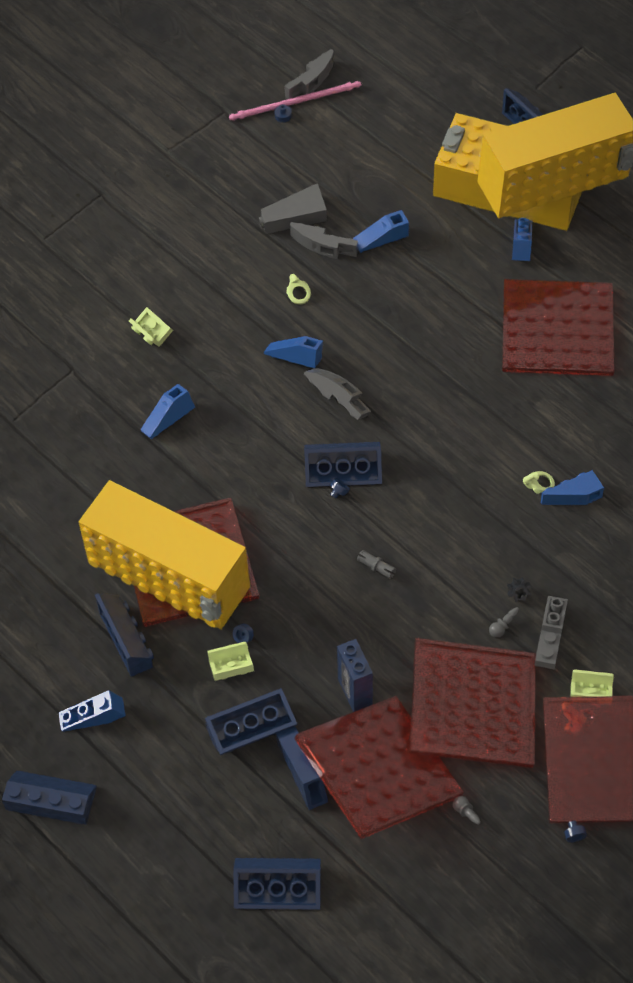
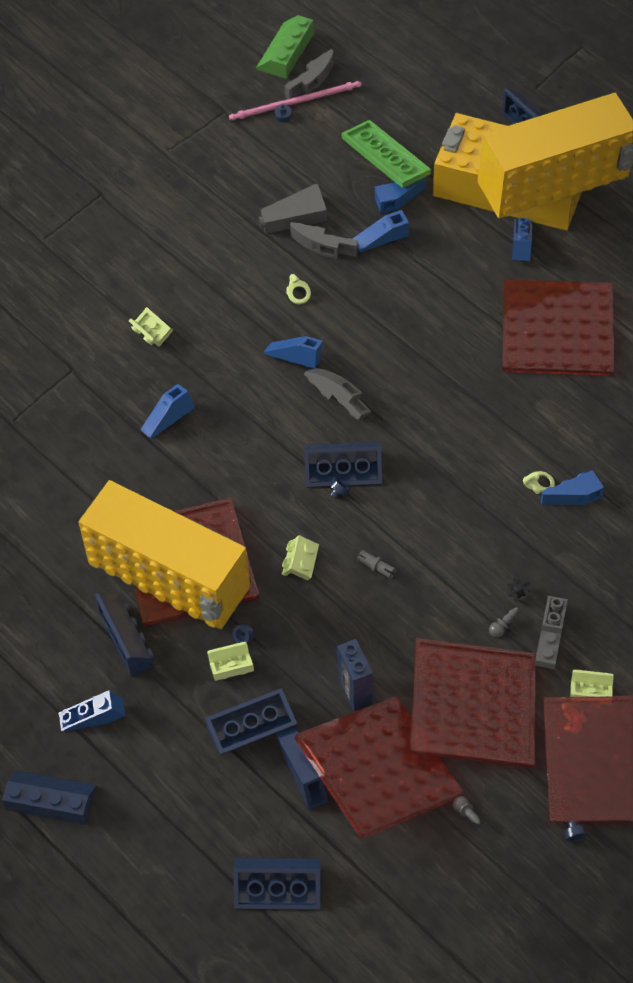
(287, 47): none -> bright green slope
(300, 557): none -> yellowish green bracket
(386, 153): none -> bright green plate
(392, 197): none -> blue slope

